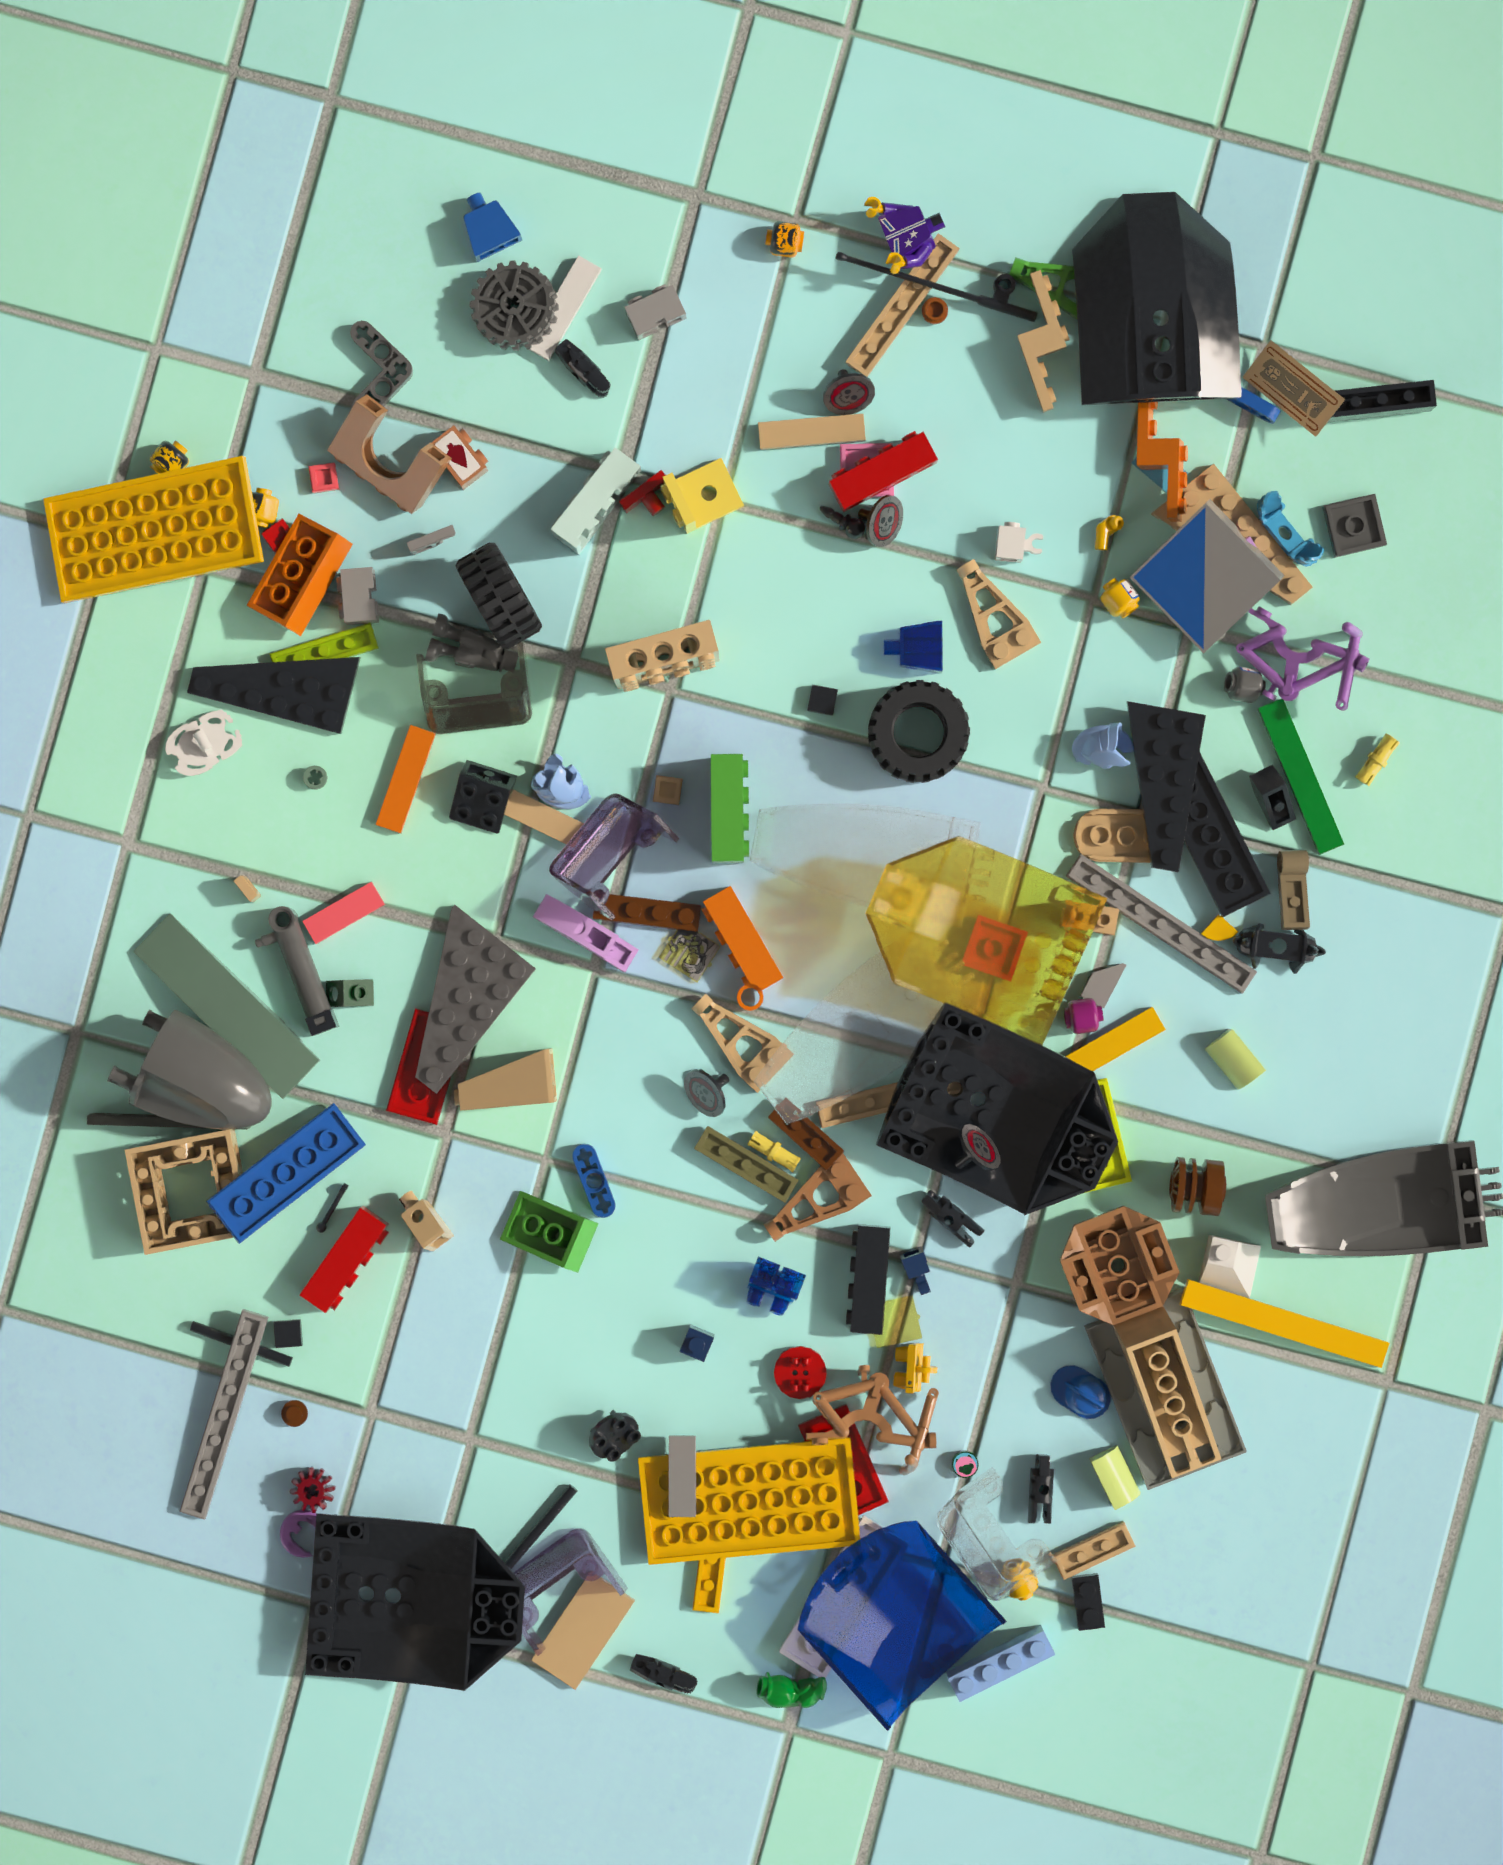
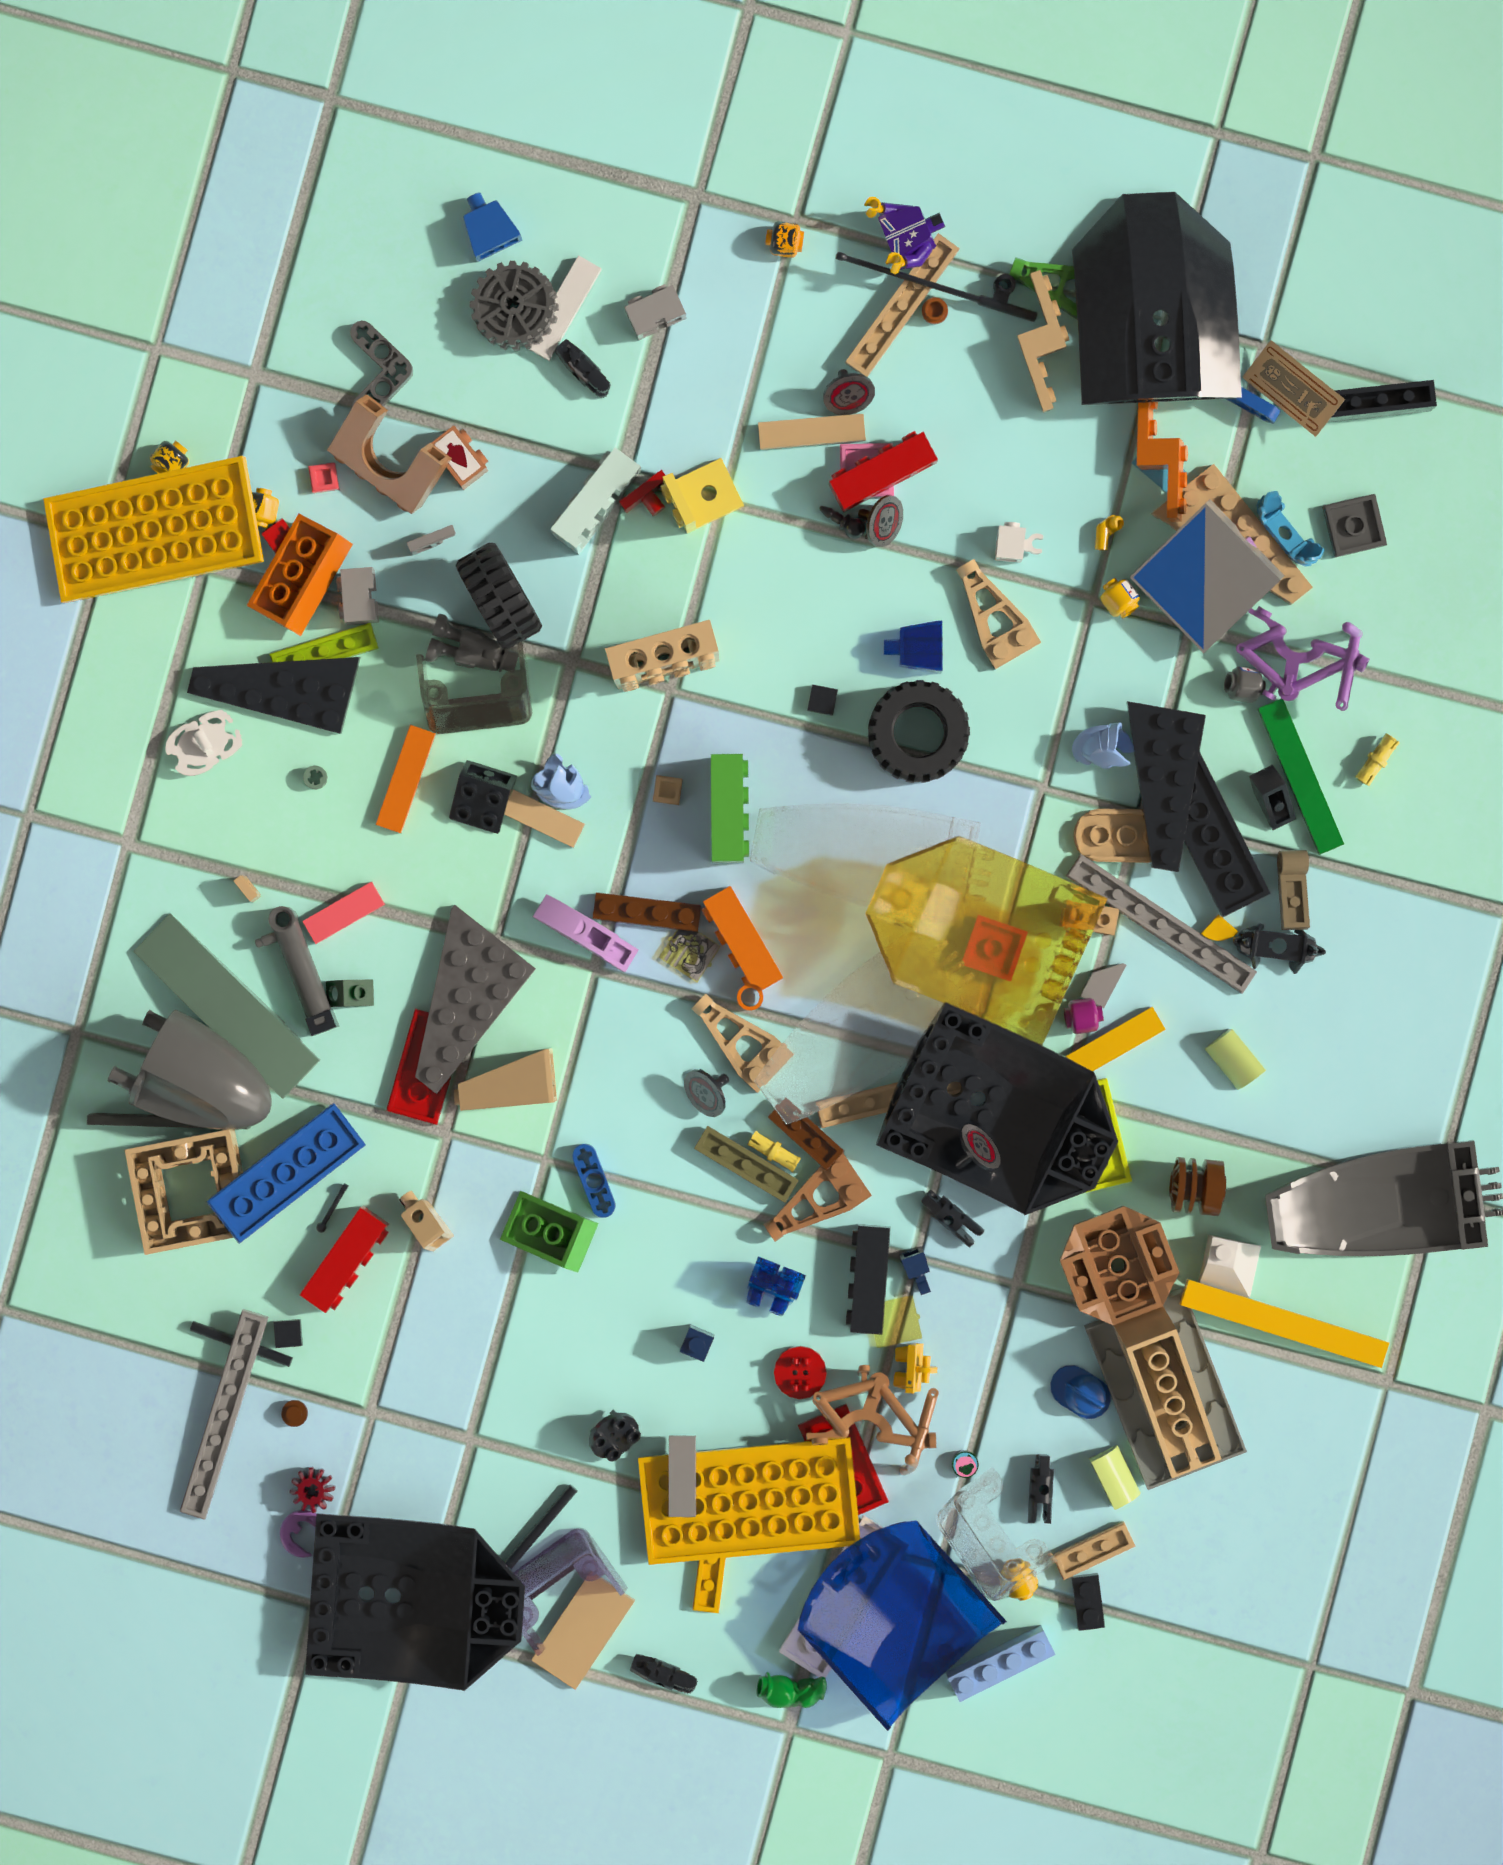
(603, 845): clear purple windscreen -> none

